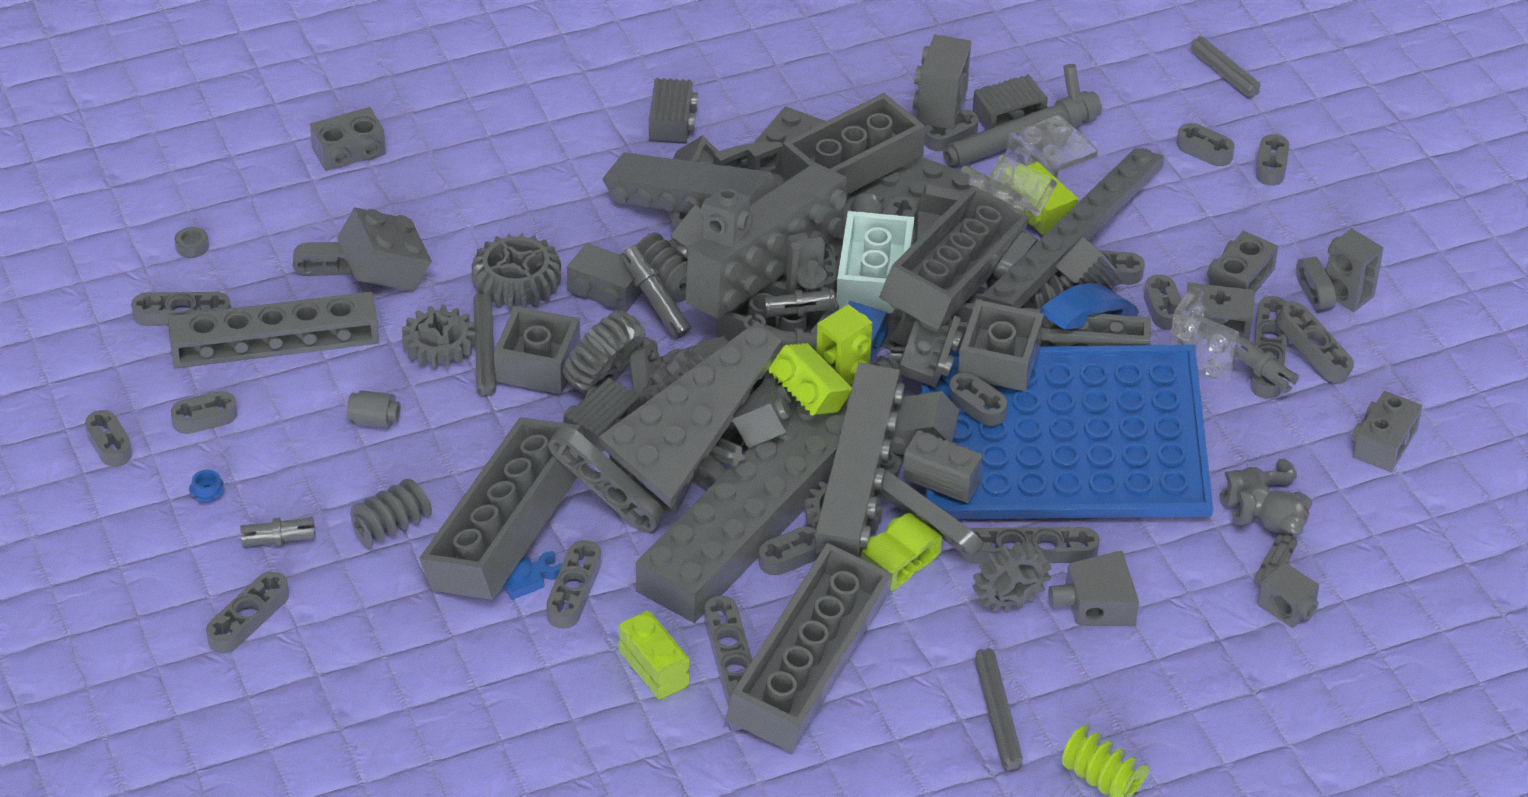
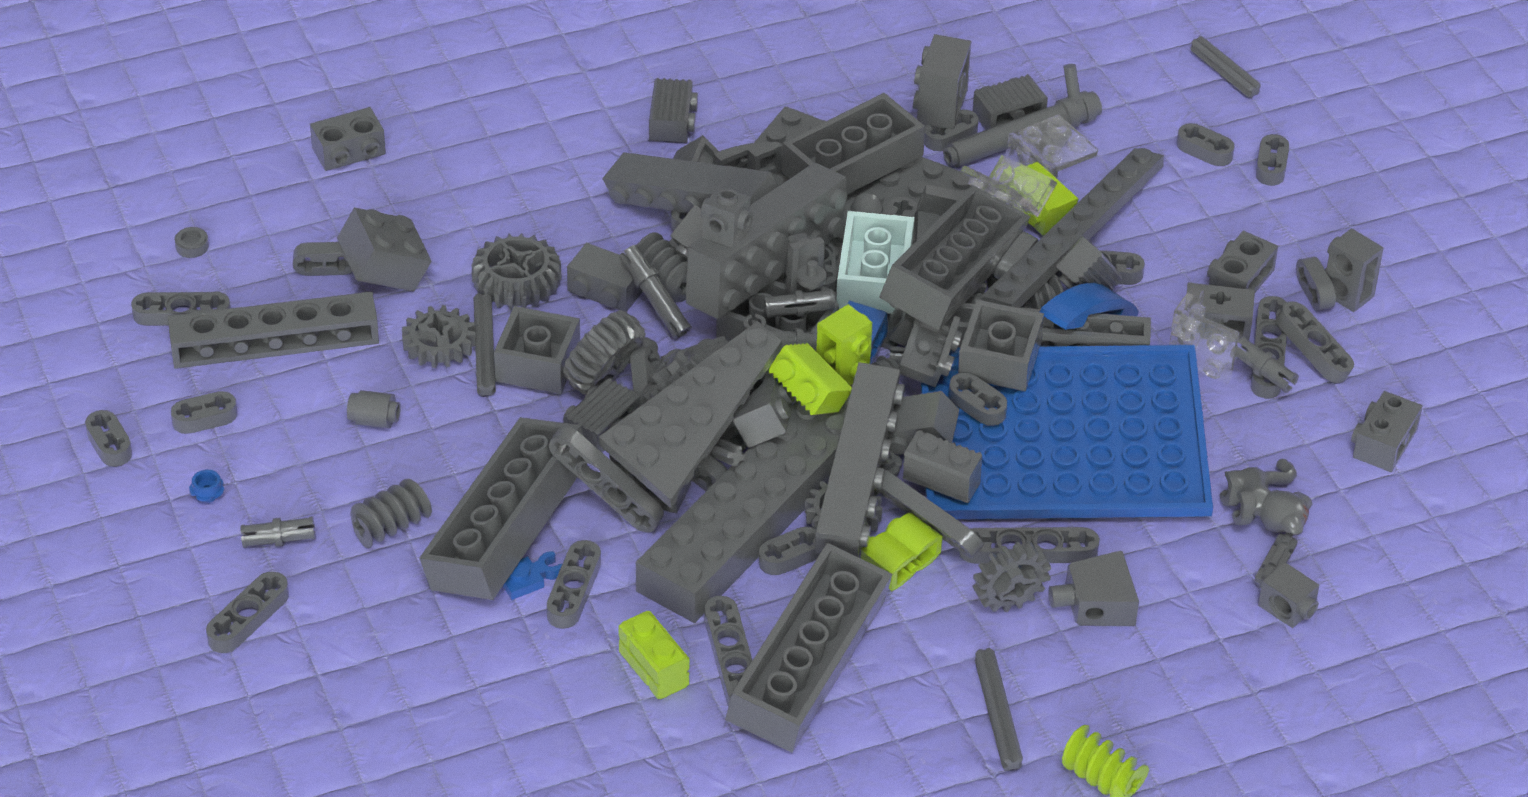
(1158, 302): dark grey beam -> none

